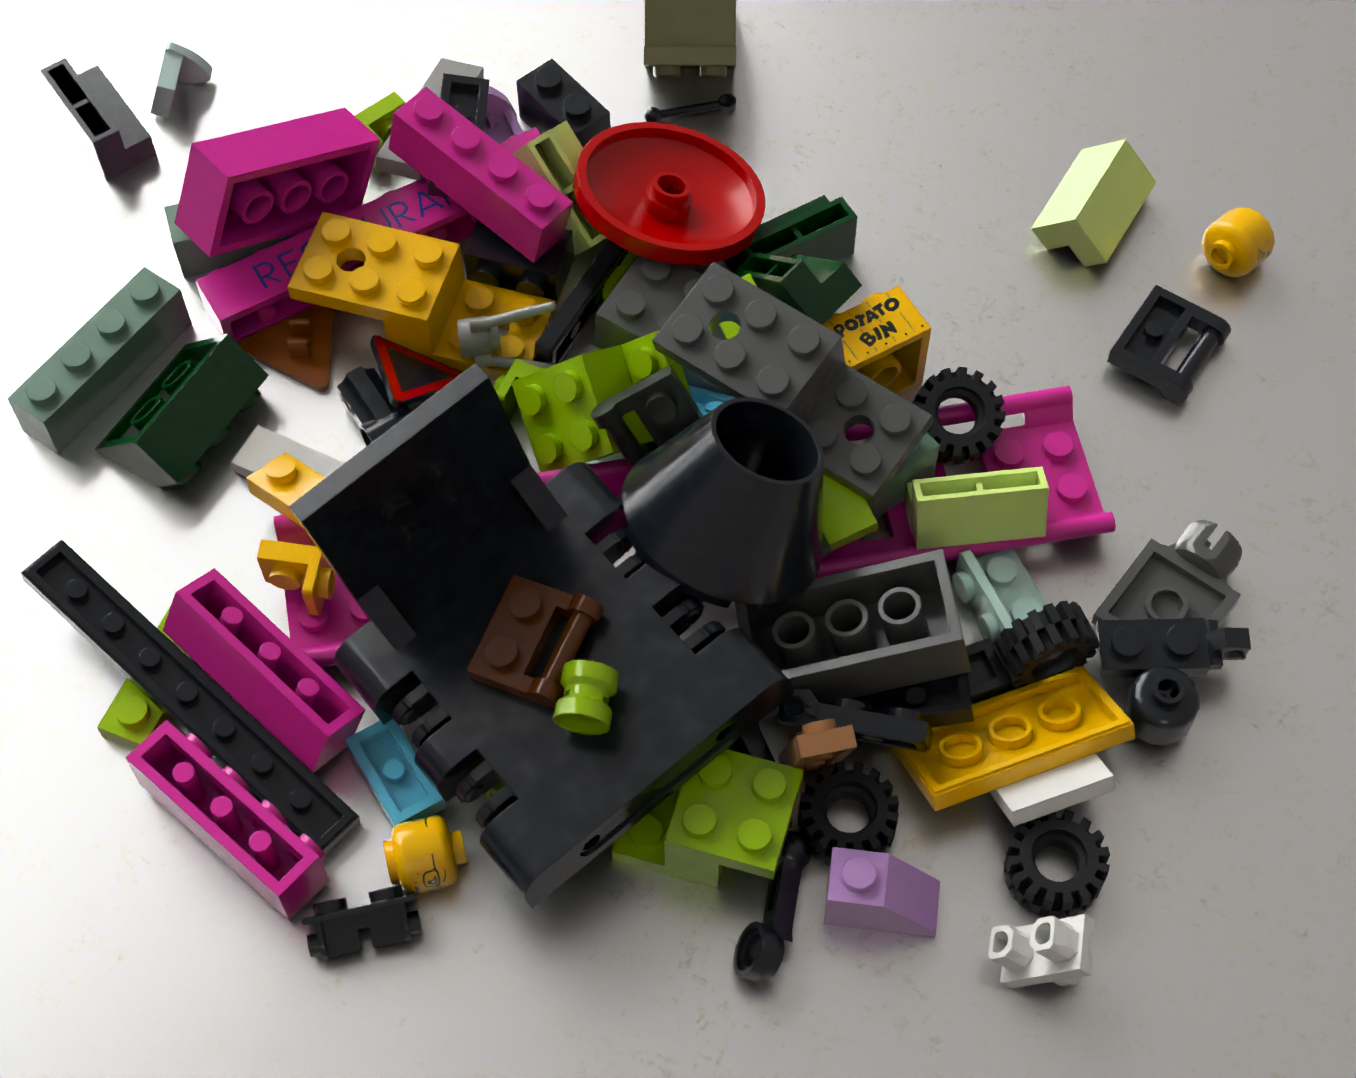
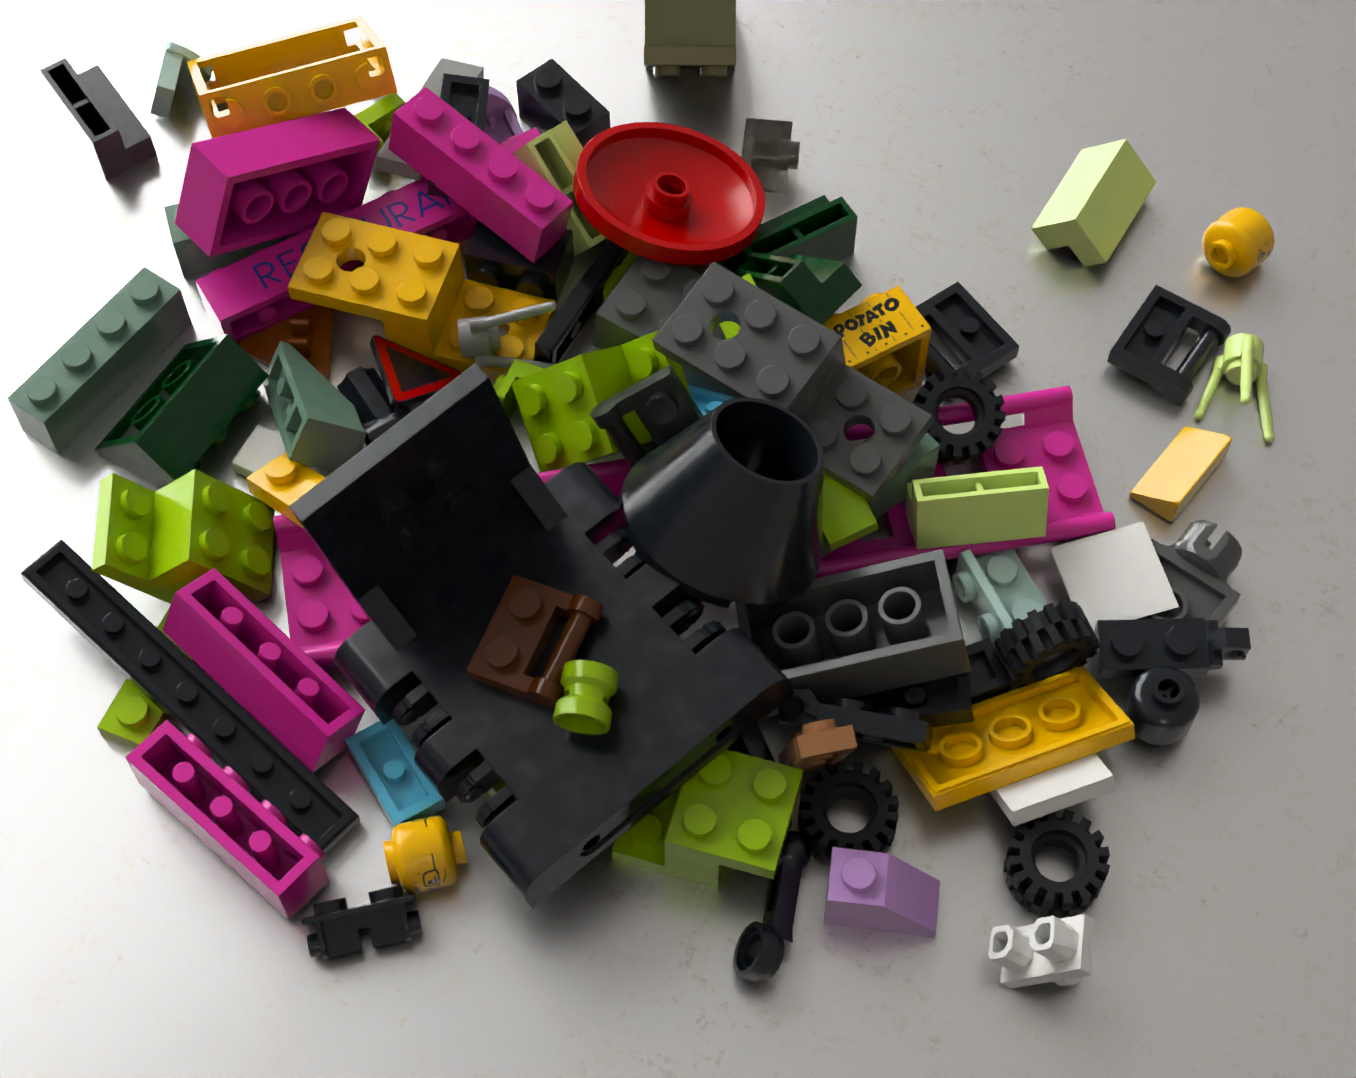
(181, 533): none -> lime bracket
(292, 77): none -> yellow window
(298, 566): yellow bracket -> none
(311, 414): none -> sand green slope
(725, 104): black hinge -> none
(770, 152): none -> clear smoke brick
(967, 332): none -> black plate
(1115, 575): none -> white sticker
(1181, 471): none -> yellow slope
(1242, 366): none -> yellowish green plant

